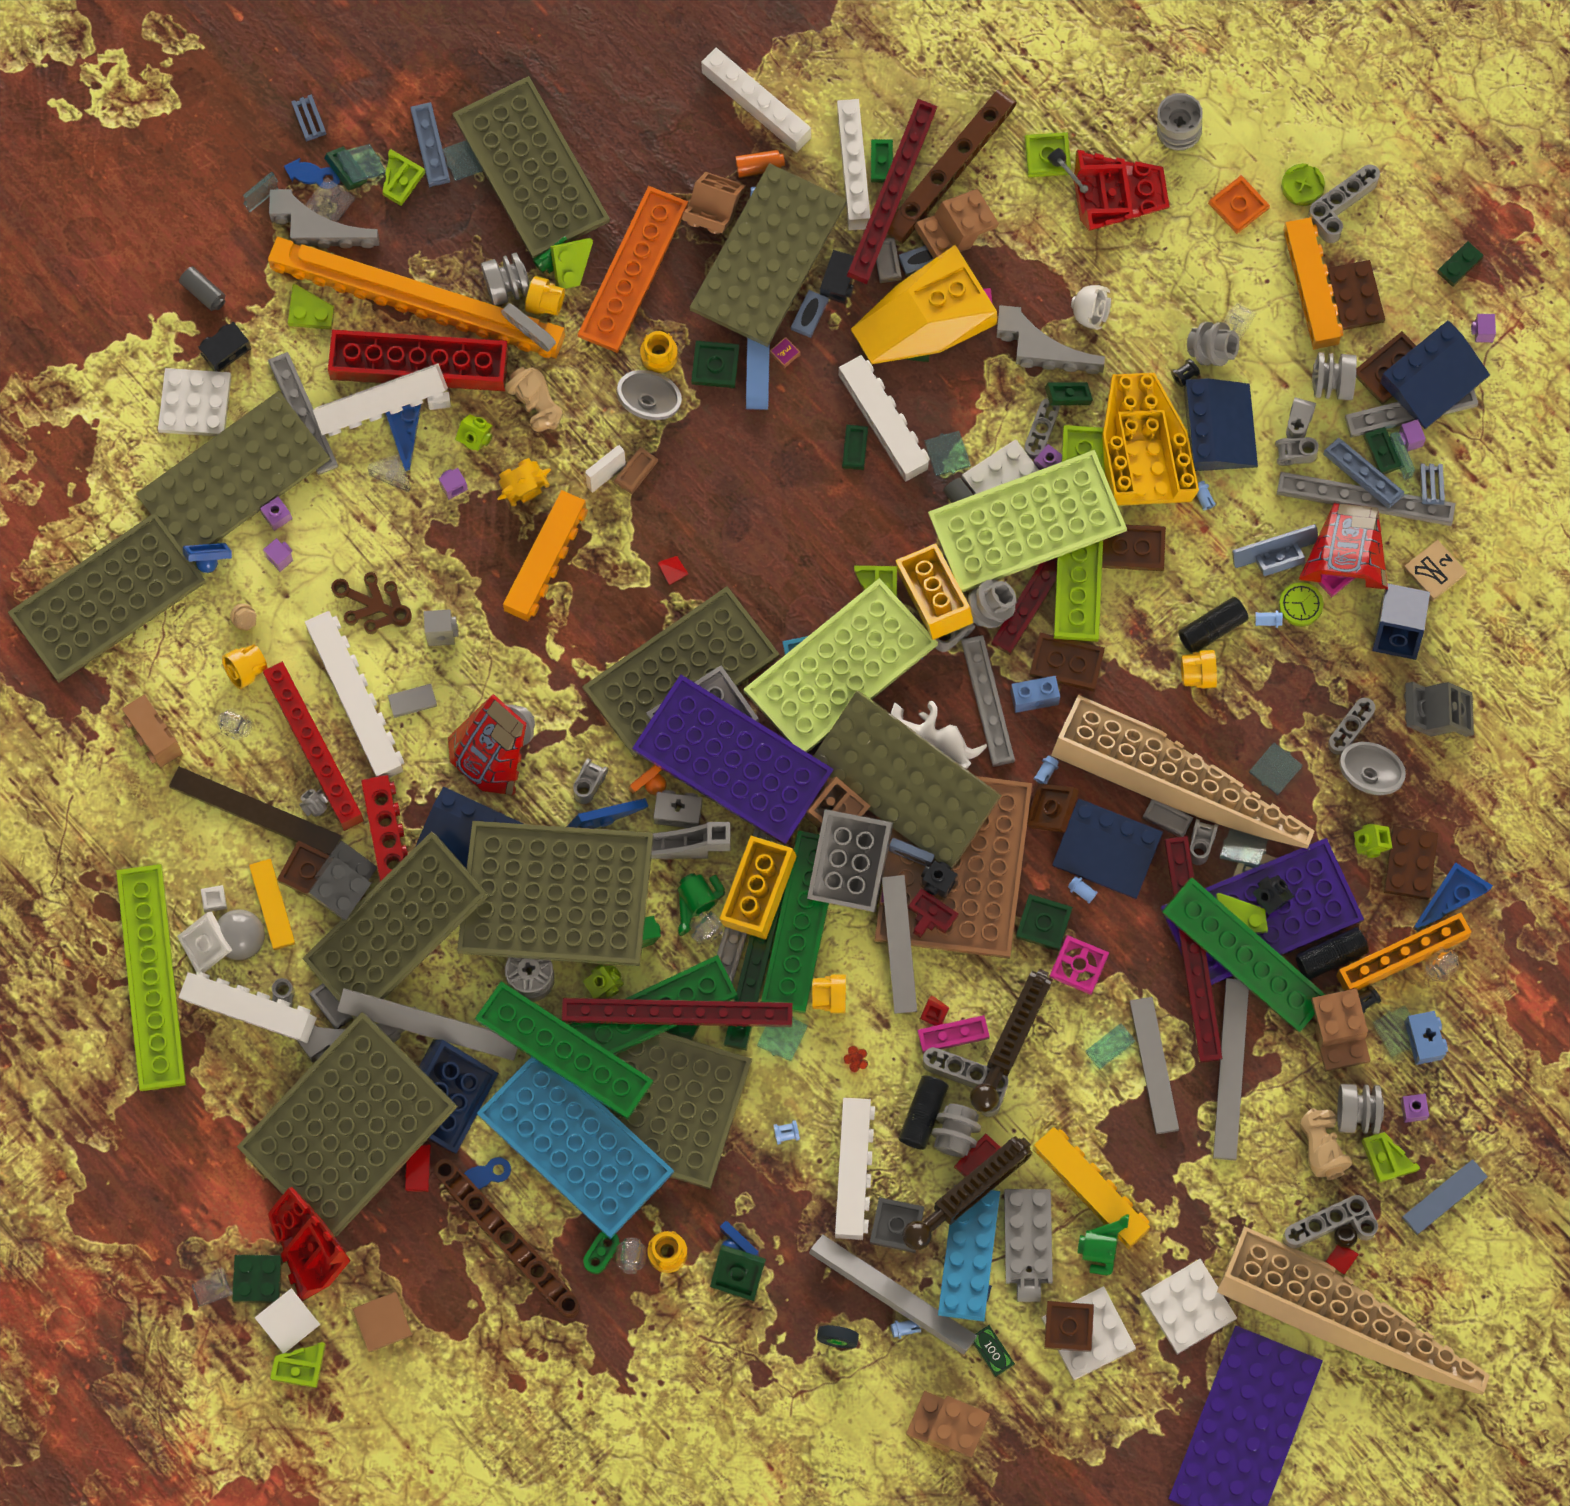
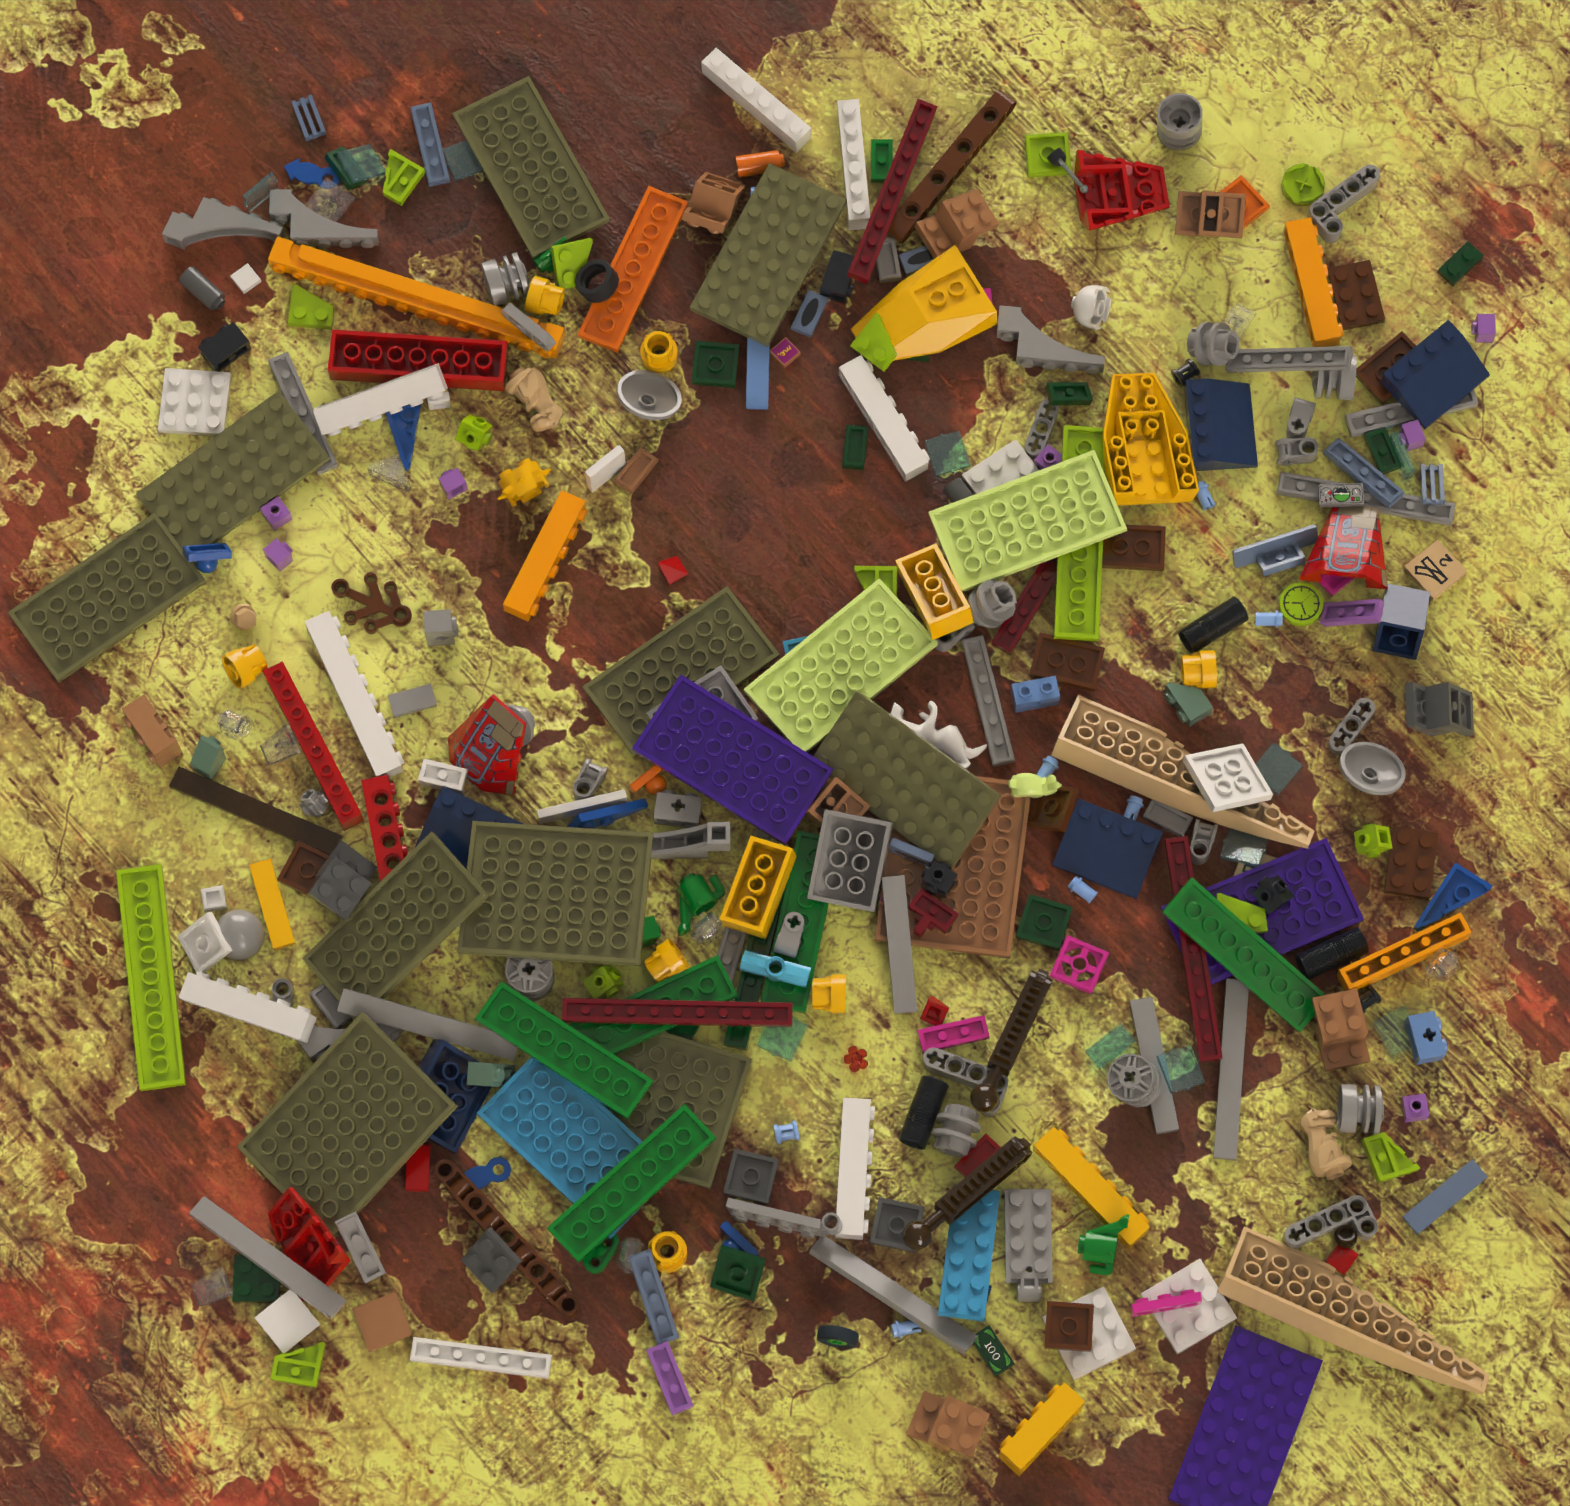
(208, 757): none -> sand green slope
(214, 221): none -> light grey arch
(245, 278): none -> white tile
(267, 1257): none -> light grey tile
(280, 746): none -> clear slope
(360, 1247): none -> light grey tile
(438, 774): none -> white panel
(481, 1357): none -> white tile
(489, 1074): none -> sand green slope
(491, 1260): none -> dark grey plate
(580, 806): none -> white tile
(588, 272): none -> black tyre
(631, 1183): none -> green plate
(653, 1297): none -> sand blue tile
(666, 961): none -> yellow piece
(669, 1378): none -> medium lavender plate
(751, 1176): none -> dark grey plate
(760, 965): none -> medium azure piece
(782, 1219): none -> light grey hinge
(790, 938): none -> light grey piece
(875, 344): none -> lime wing
(1033, 785): none -> yellowish green animal
(1041, 1429): none -> yellow brick
(1133, 807): none -> light blue pin
(1147, 1081): none -> light grey wheel
(1165, 1303): none -> dark pink plate
(1180, 1069): none -> clear light blue piece
(1189, 701): none -> sand green slope
(1210, 214): none -> medium nougat bracket
(1227, 777): none -> white plate
(1291, 359): none -> light grey tile
(1341, 495): none -> light grey tile
(1352, 612): none -> medium lavender plate

